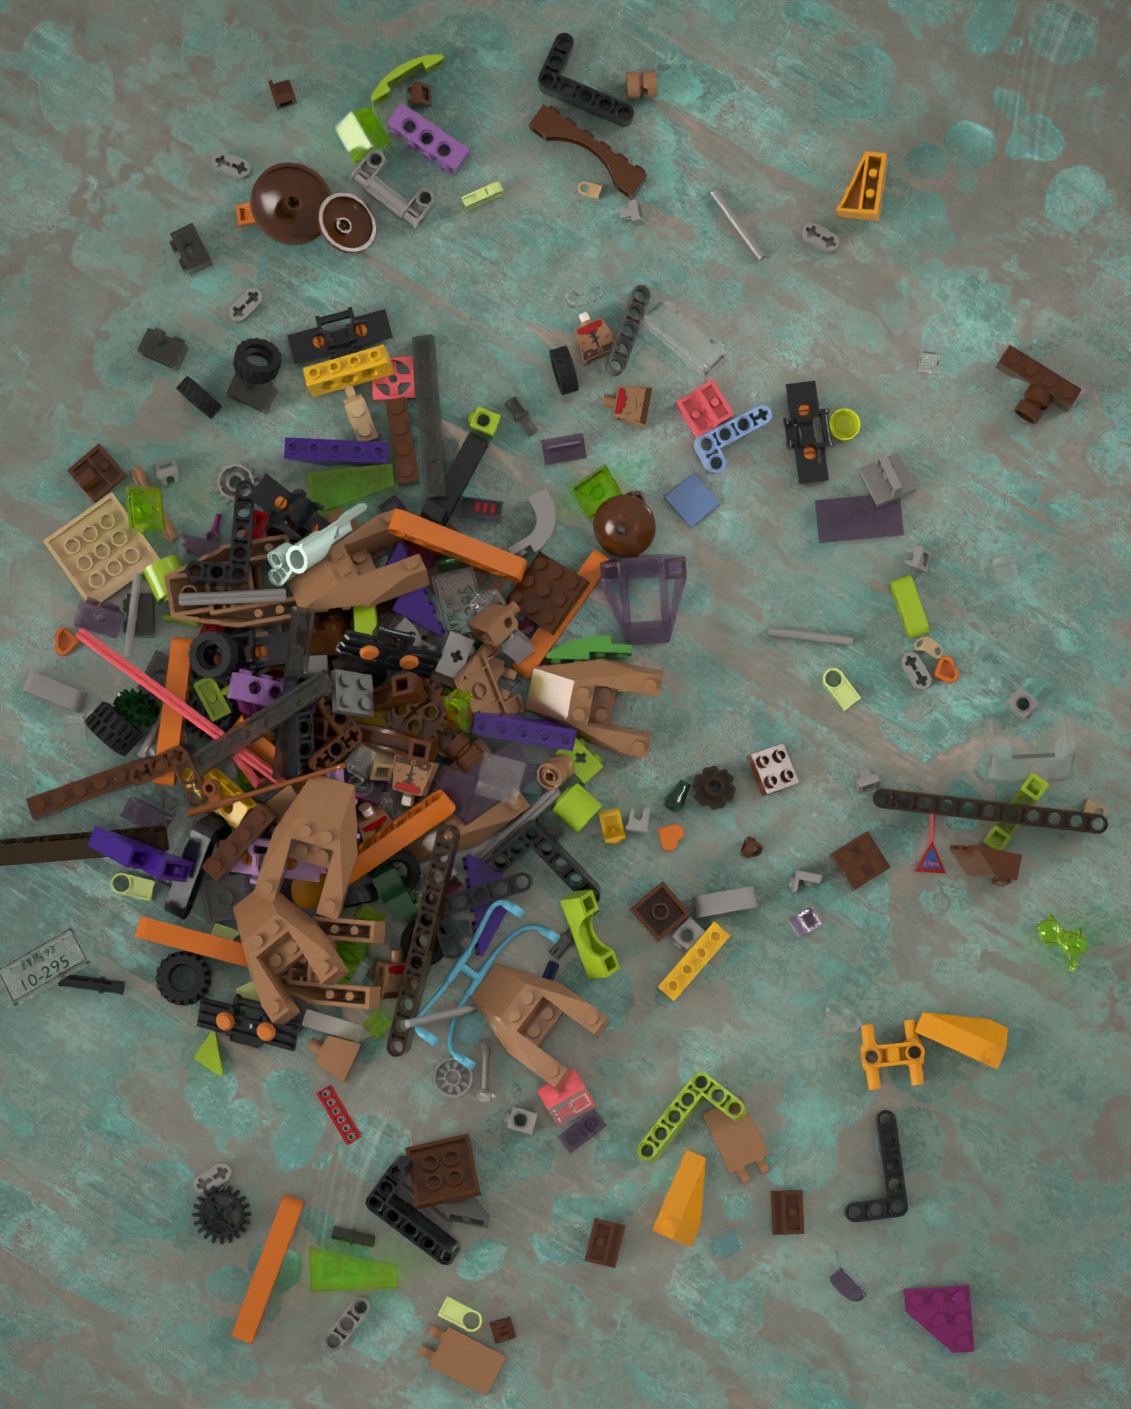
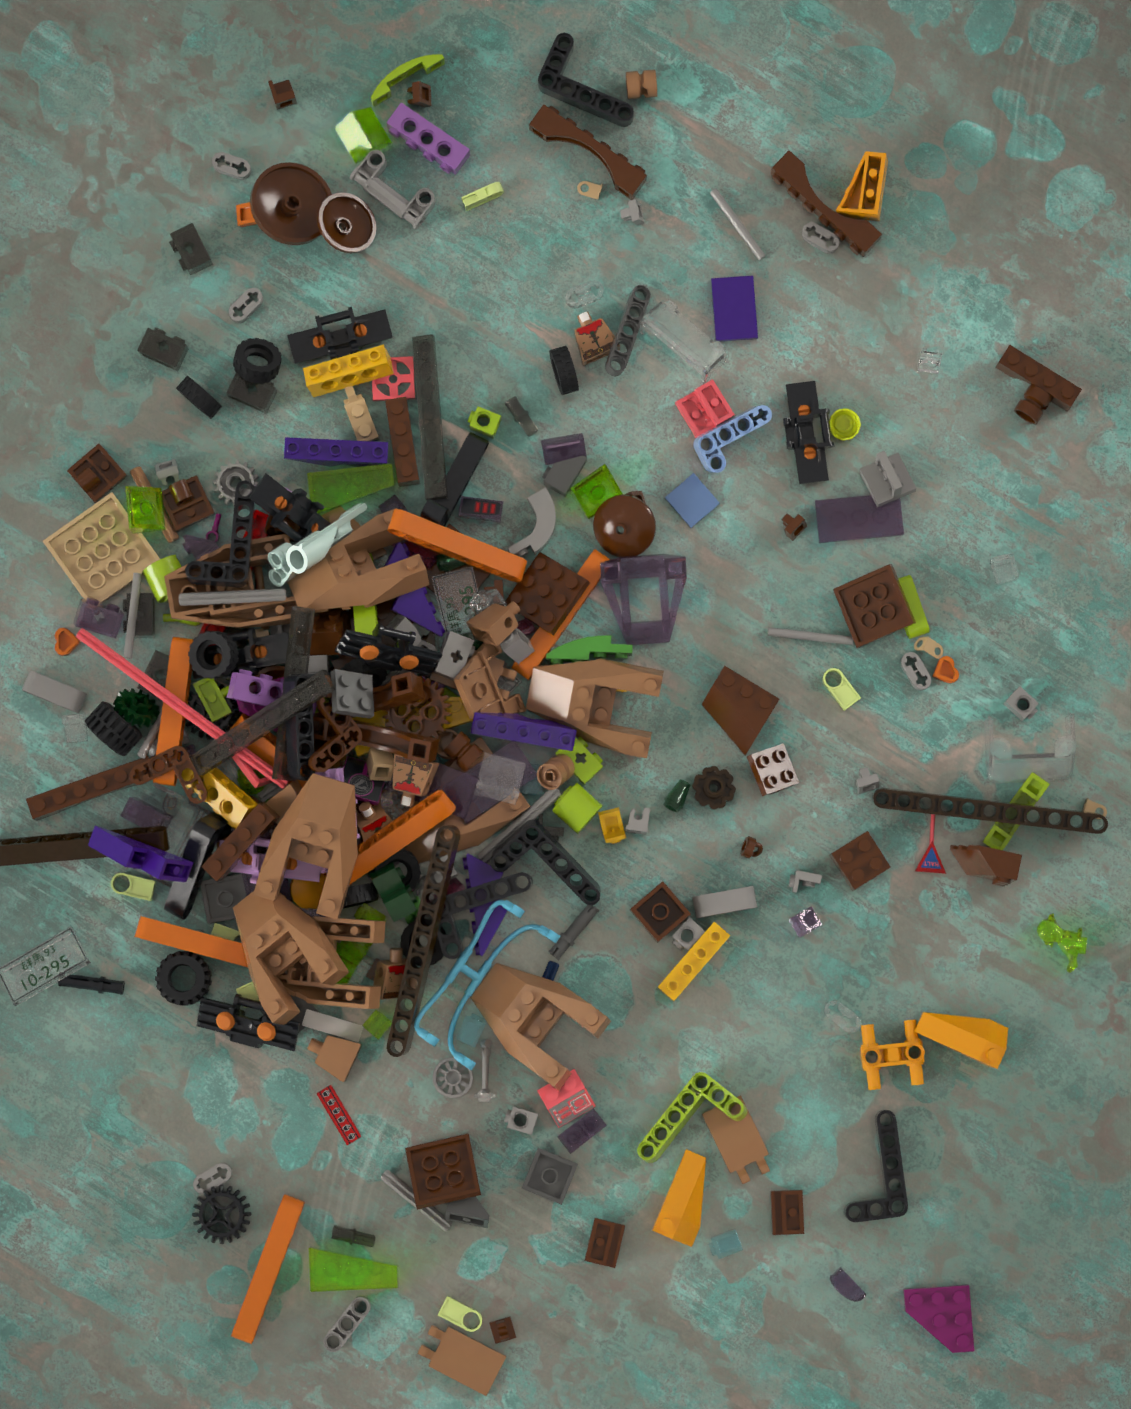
(186, 503): none -> reddish brown plate
(210, 1054): lime slope -> none
(216, 800): dark orange piece -> none
(360, 760): clear panel -> none
(407, 1215): black beam -> none
(430, 1018): light grey bar -> none
(459, 710): clear neon green leg -> none
(549, 1176): none -> dark grey plate
(564, 474): none -> dark grey slope
(596, 957): lime arch -> none
(630, 405): medium nougat torso -> none
(670, 836): orange tile -> none
(734, 308): none -> dark purple tile
(739, 707): none -> reddish brown wedge
(793, 526): none -> reddish brown tile
(857, 233): none -> reddish brown arch
(874, 606): none -> reddish brown plate
(920, 558): light grey tile -> none

